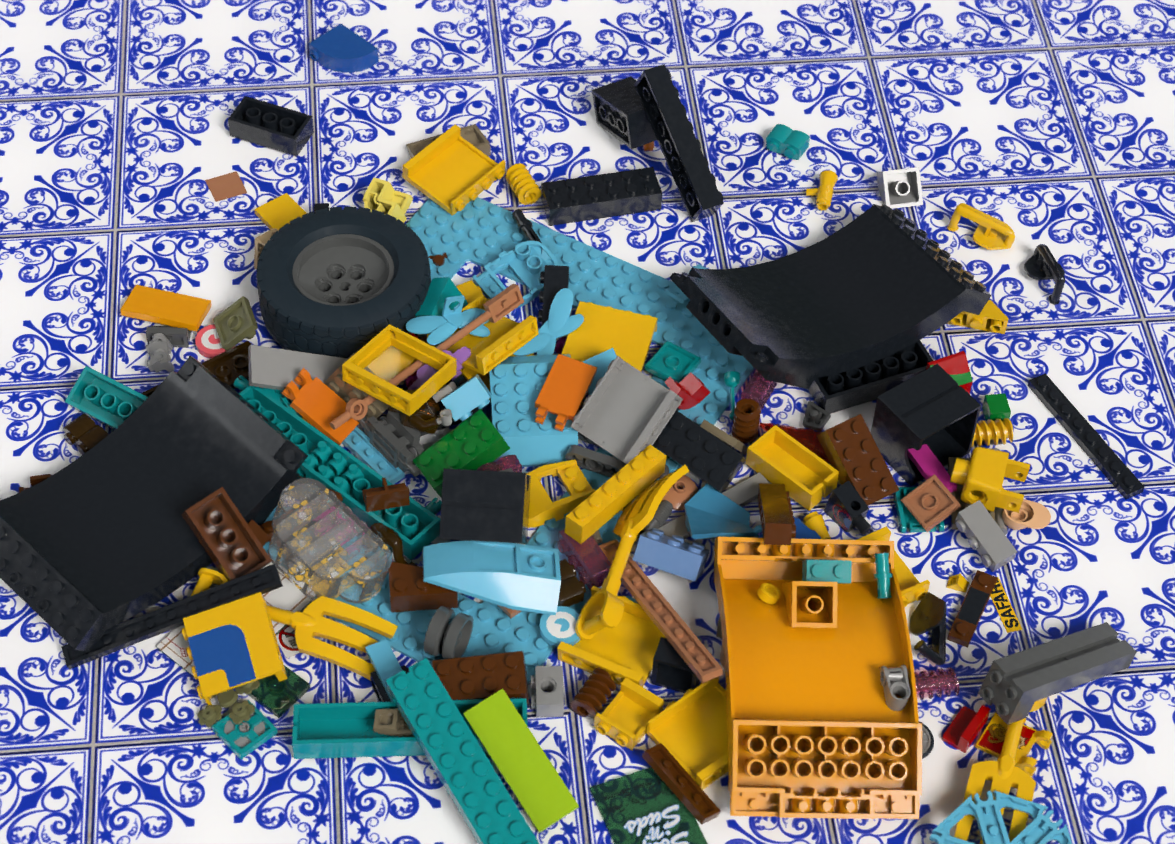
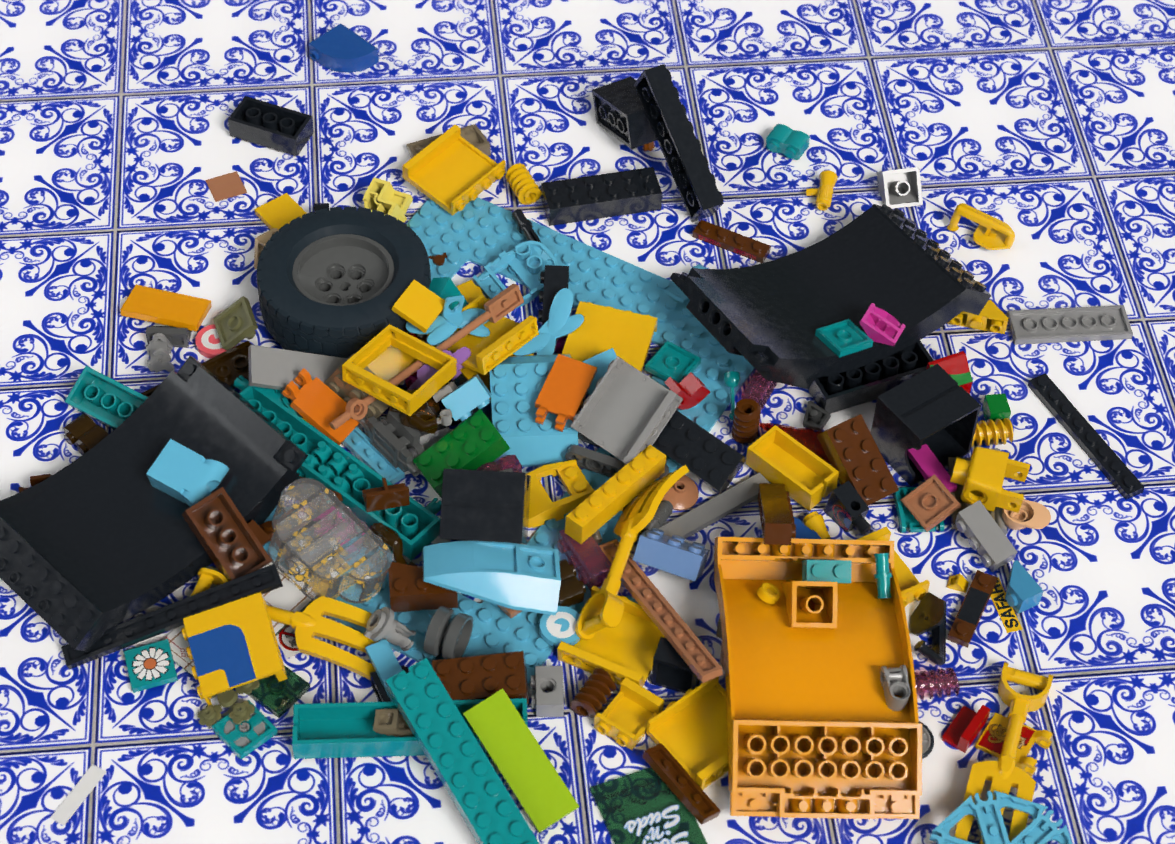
(78, 795): none -> white sticker
(150, 665): none -> tile
(185, 473): none -> medium azure piece
(383, 625): none -> light grey piece
(419, 306): none -> yellow tile
(715, 515): dark azure panel -> none
(724, 437): dark tan tile -> none
(731, 241): none -> reddish brown plate
(844, 338): none -> teal tile
(881, 326): none -> dark pink slope
(1022, 589): none -> dark azure slope
(1045, 267): black piece -> none
(1052, 668): dark grey brick -> none
(1069, 324): none -> light grey tile

